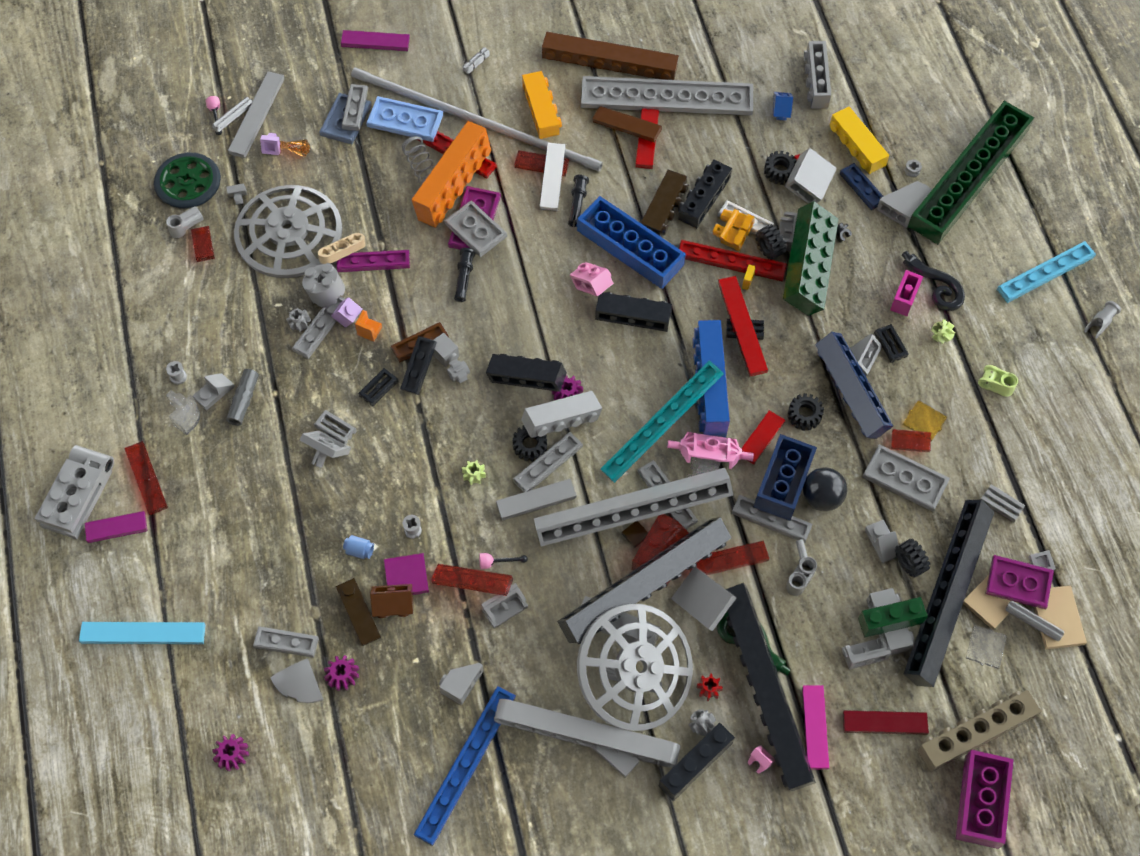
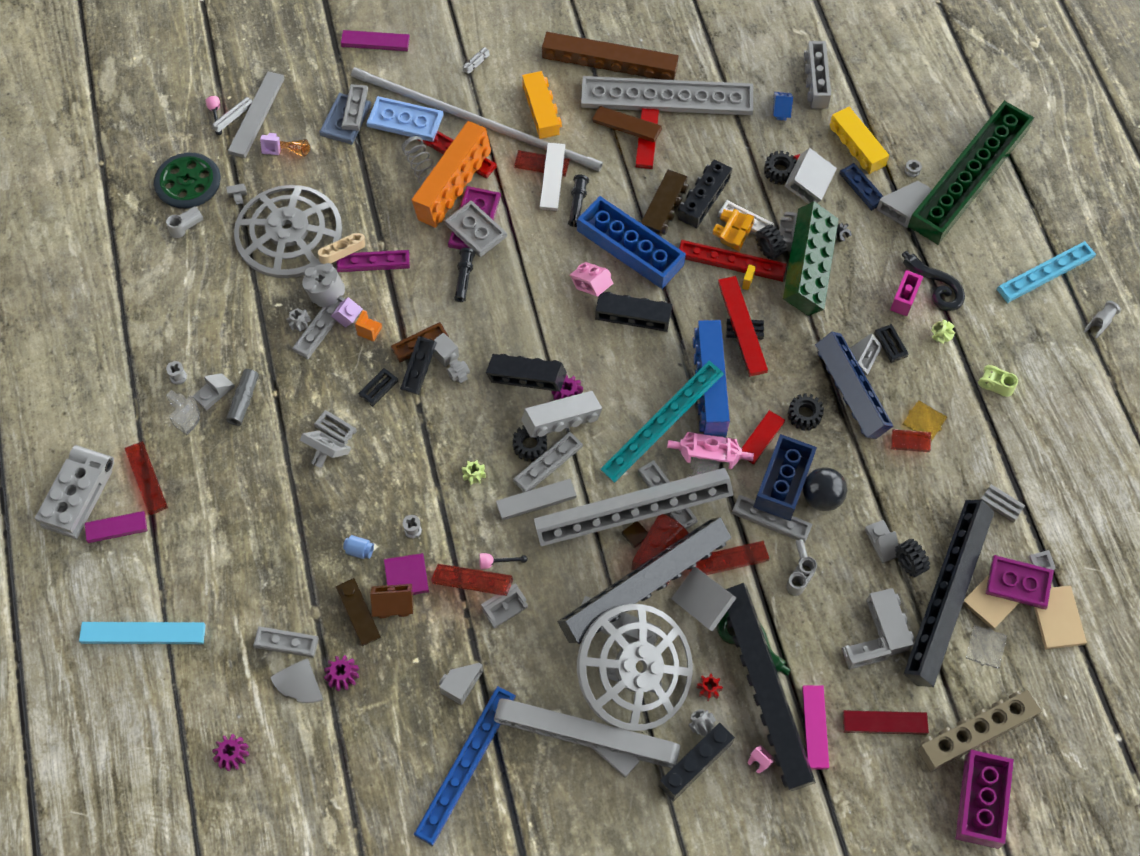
(202, 244): clear red tile -> none
(892, 617): dark green brick -> none
(906, 477): light grey tile -> none
(1034, 620): light grey axle -> none

